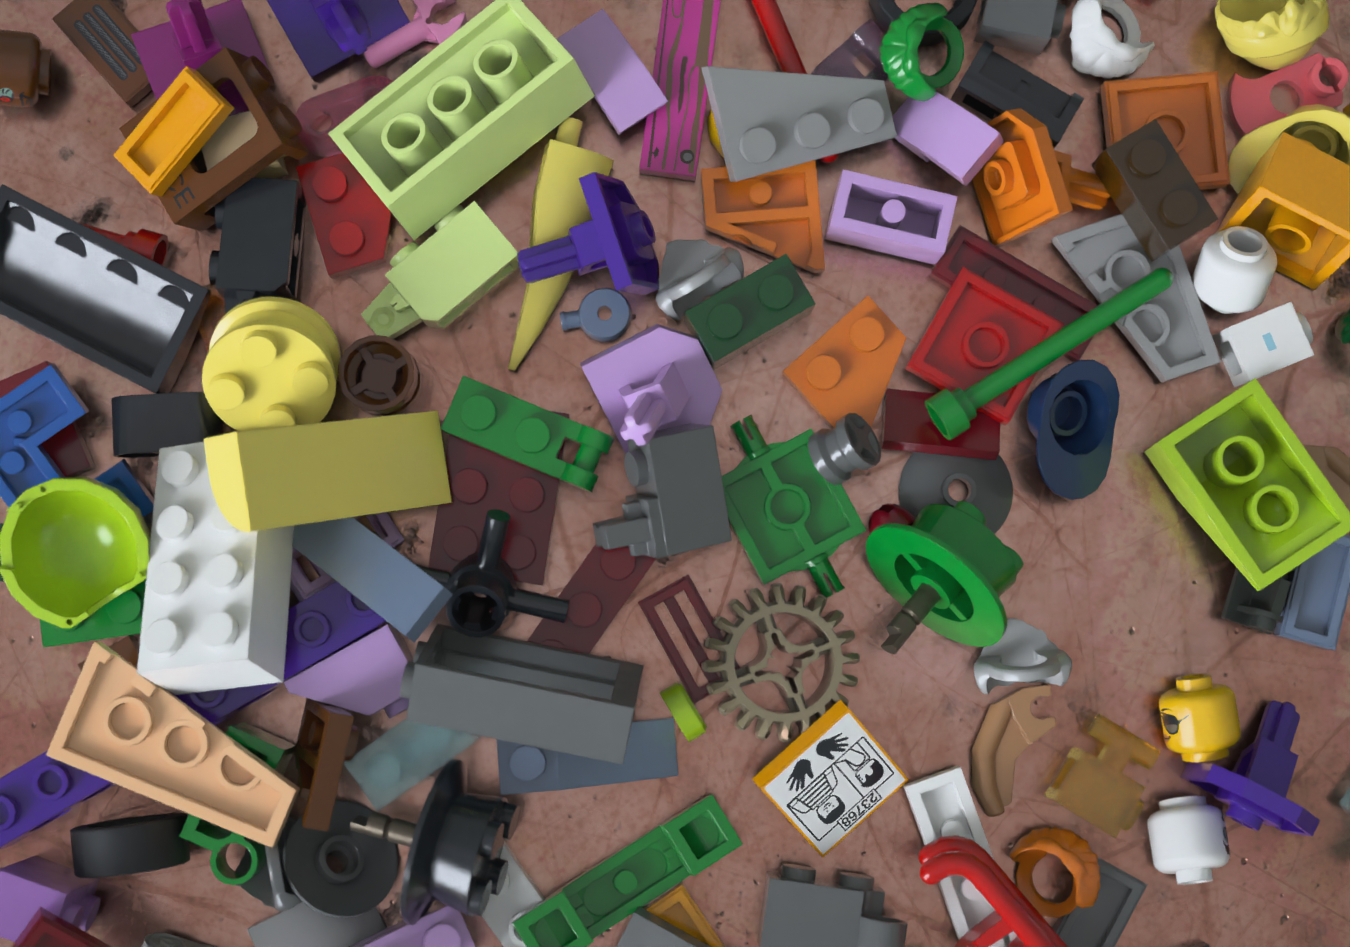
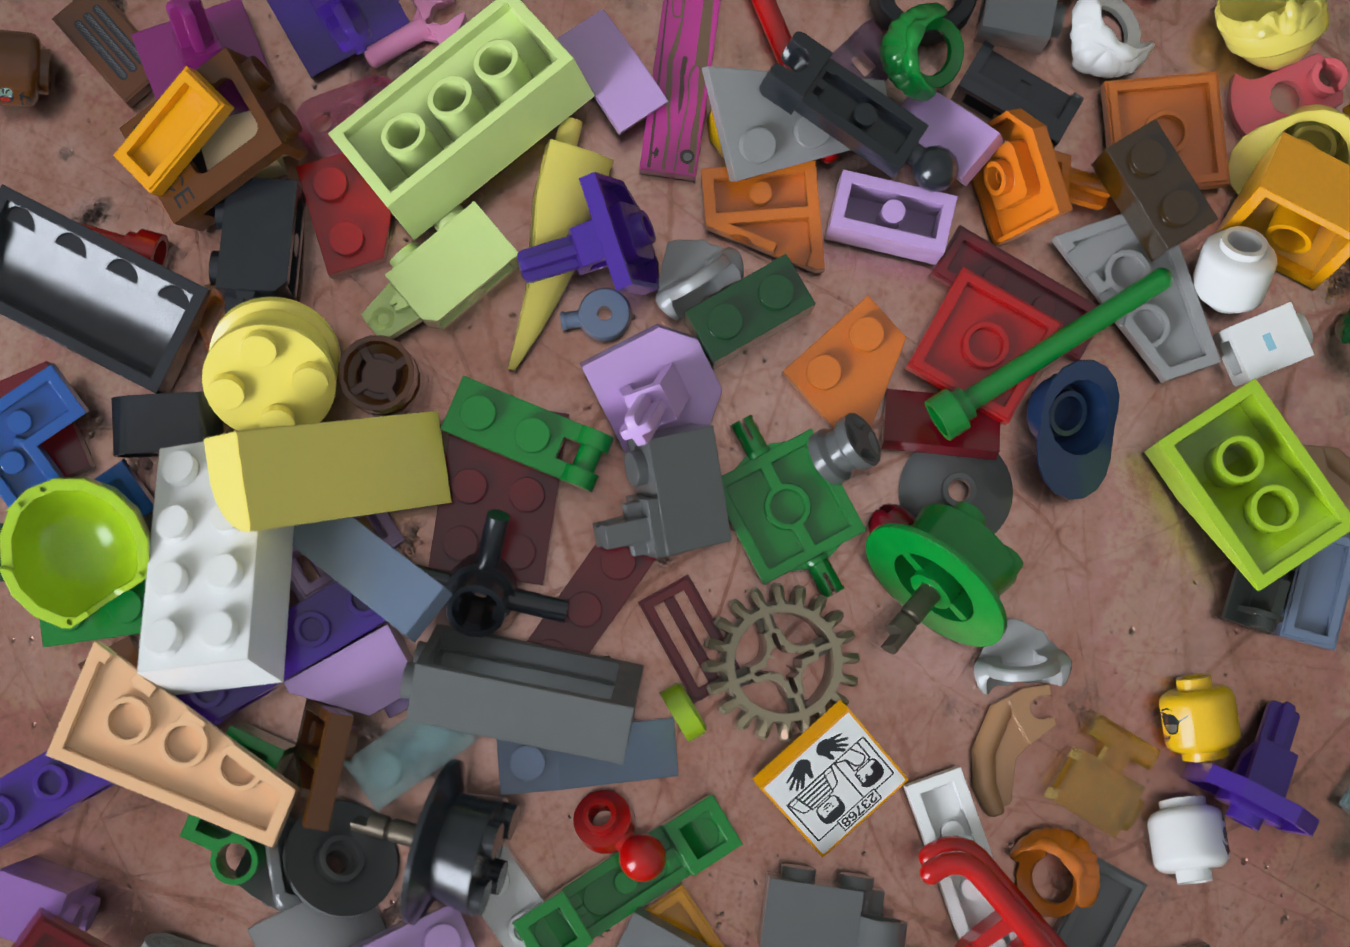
(129, 845): black tyre -> none
(640, 855): none -> red plate
(855, 114): none -> black plate

